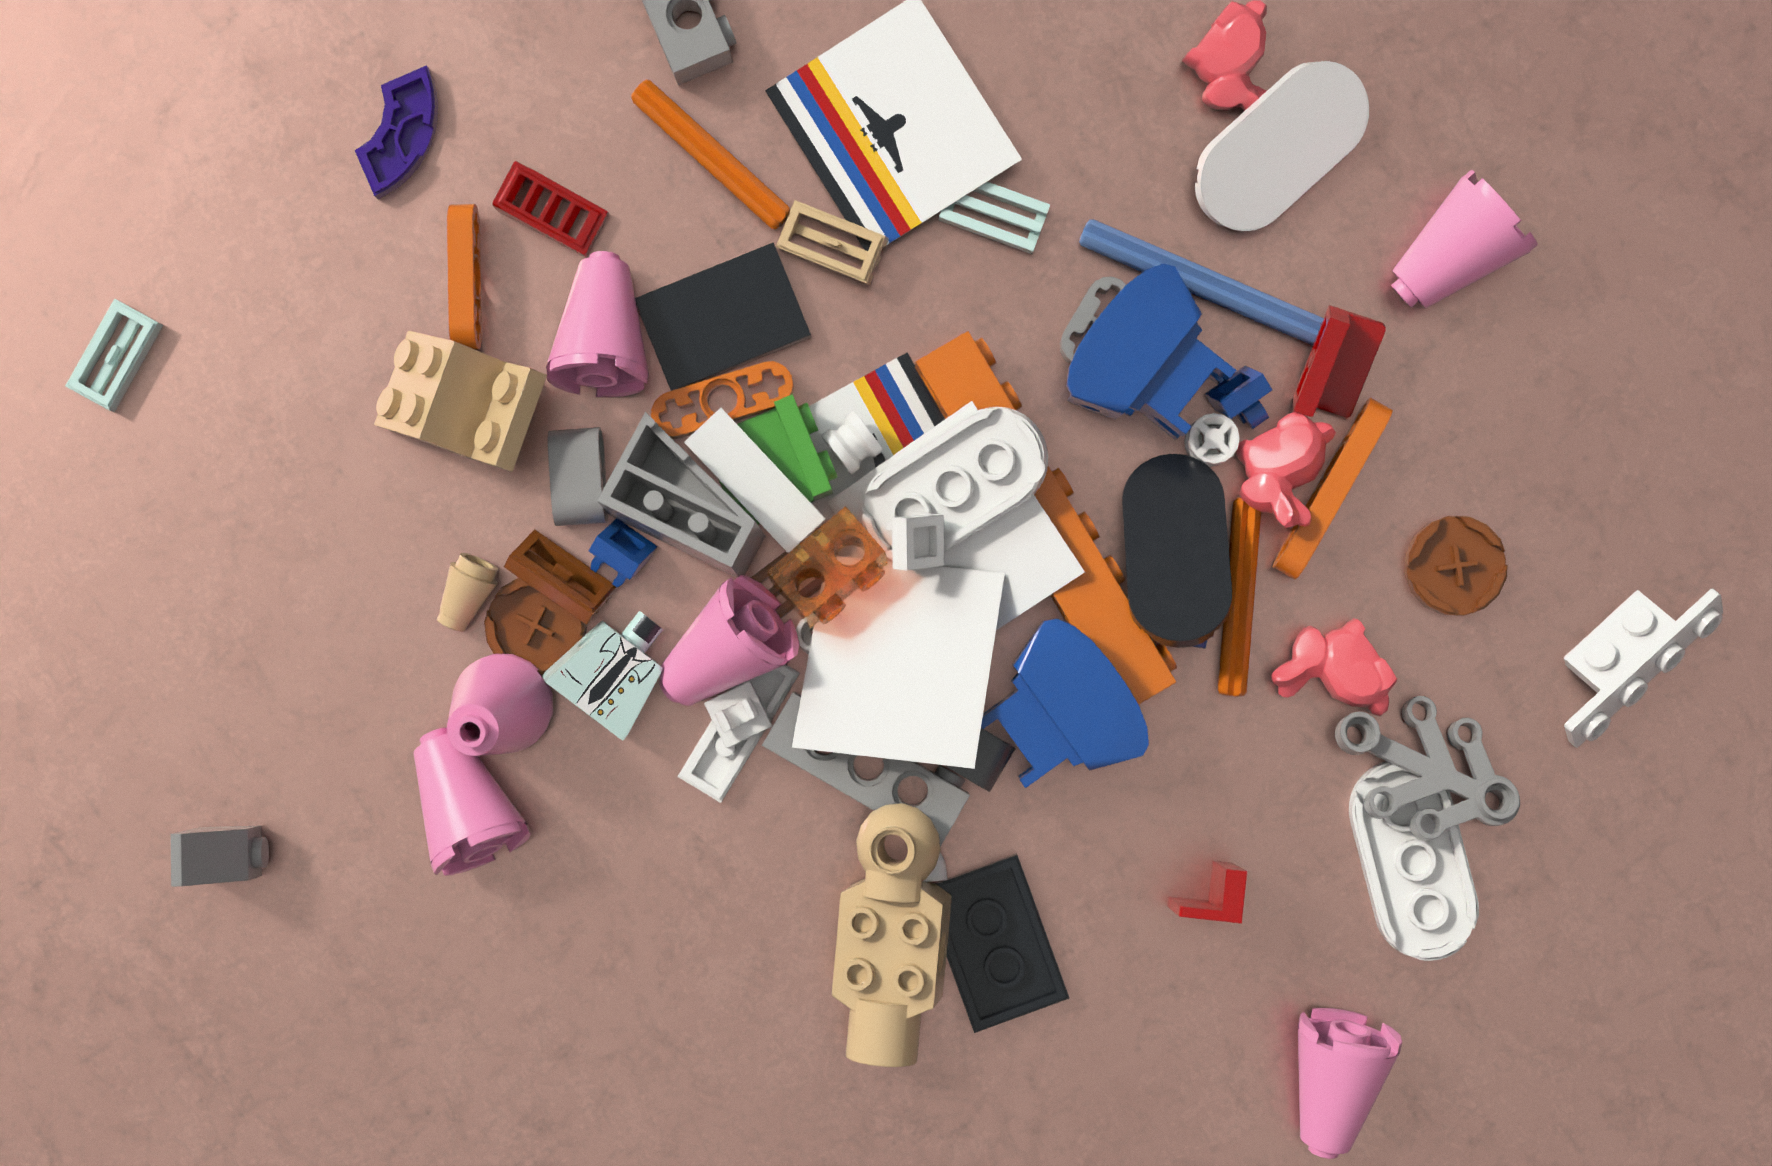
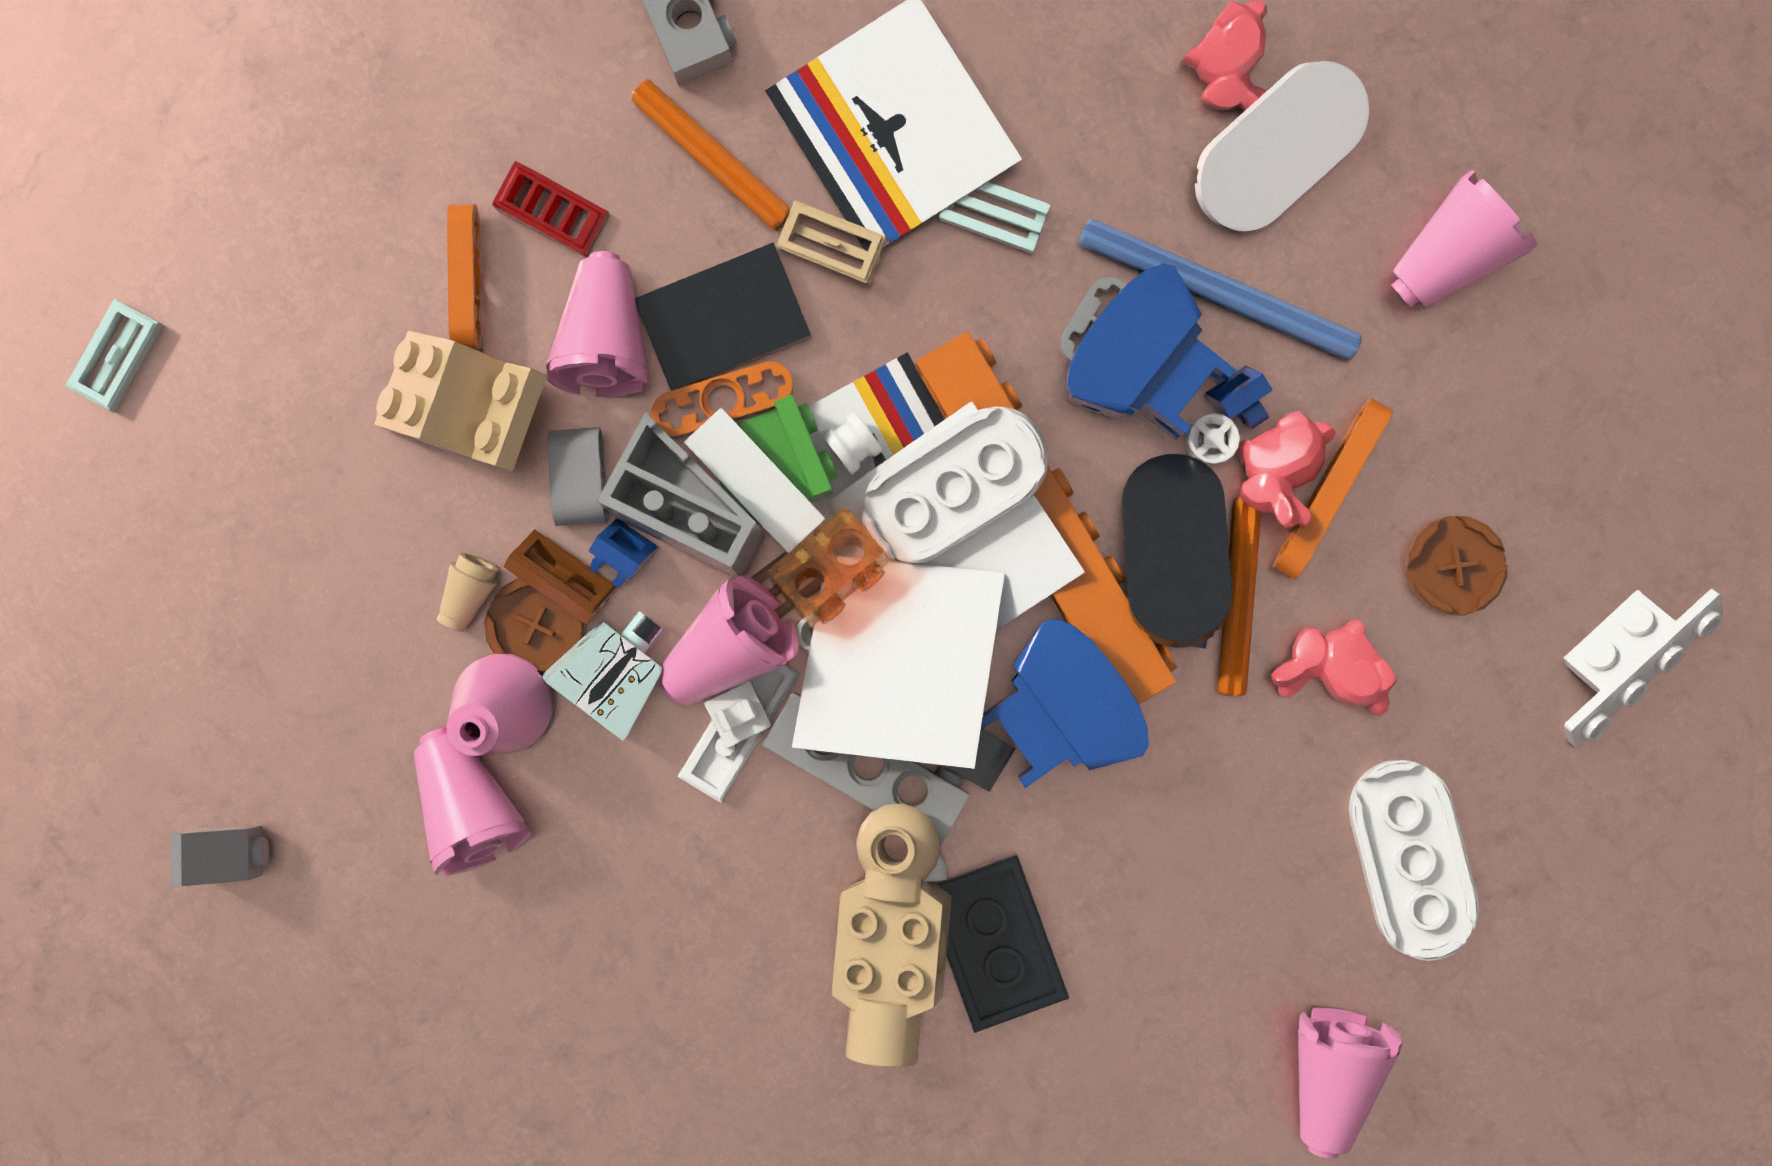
(404, 133): dark purple tile -> none
(917, 541): white tile -> none
(1224, 899): red panel -> none
(1338, 363): red panel -> none
(1435, 770): light grey plant -> none

